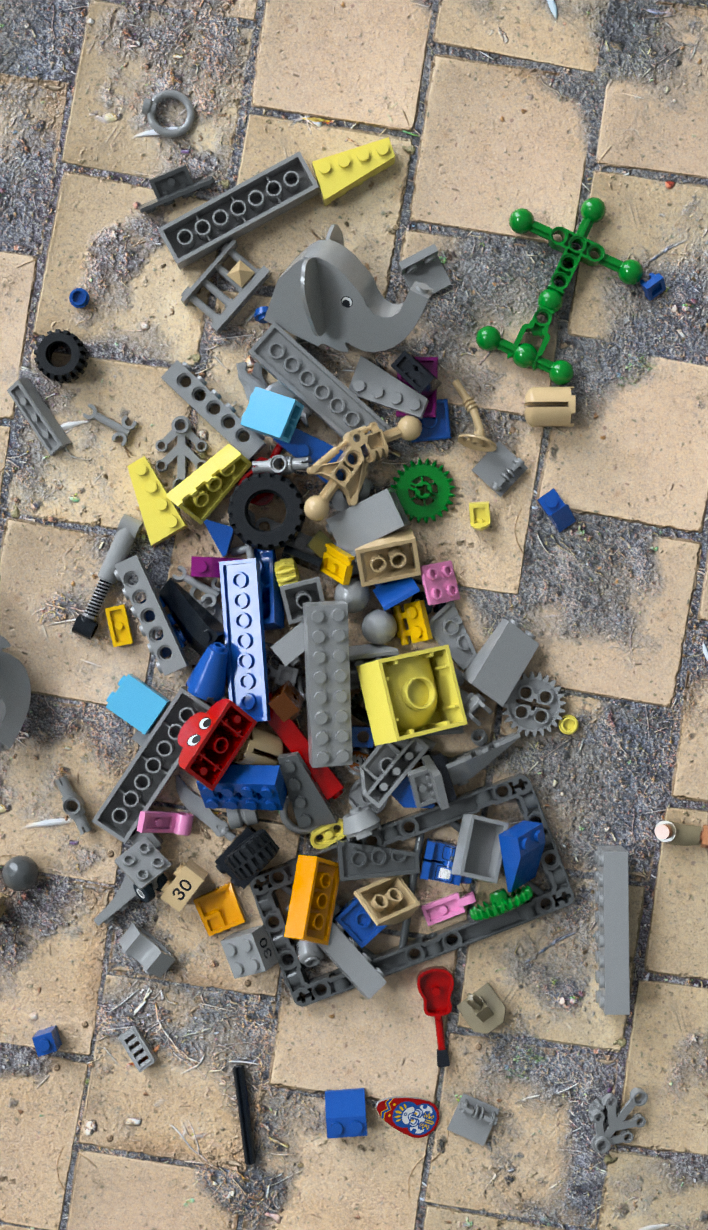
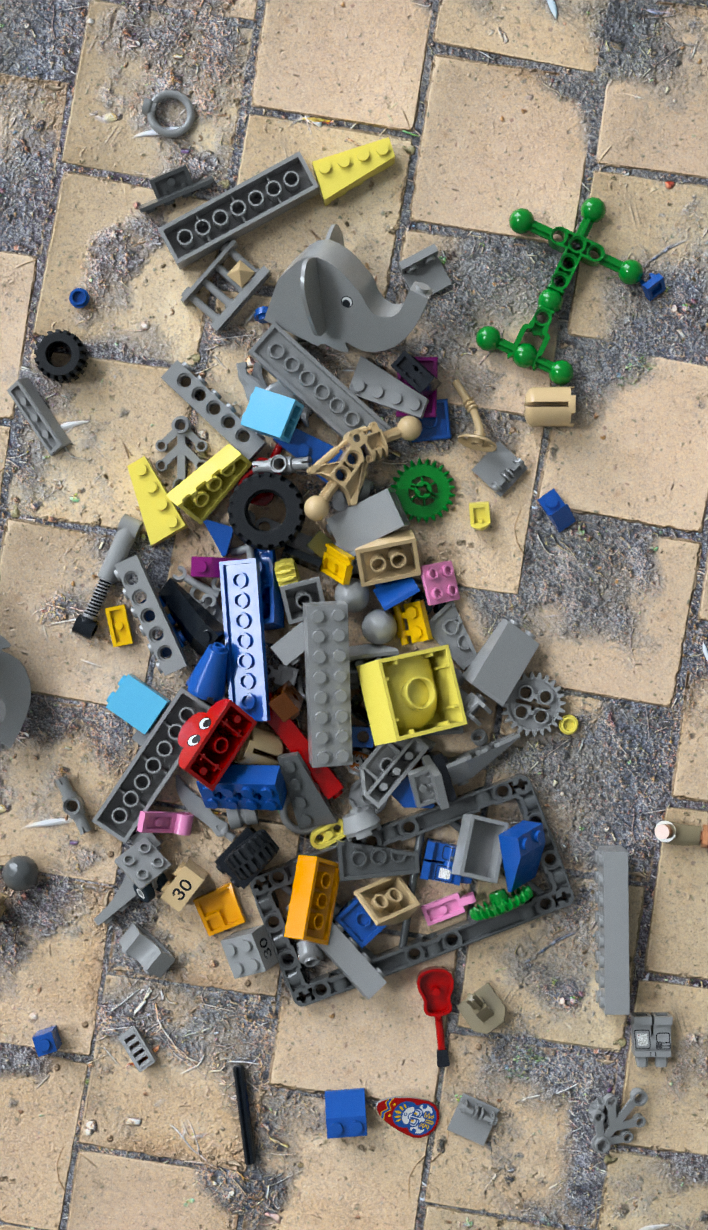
(122, 430): light grey bar -> none
(651, 1037): none -> light grey hips

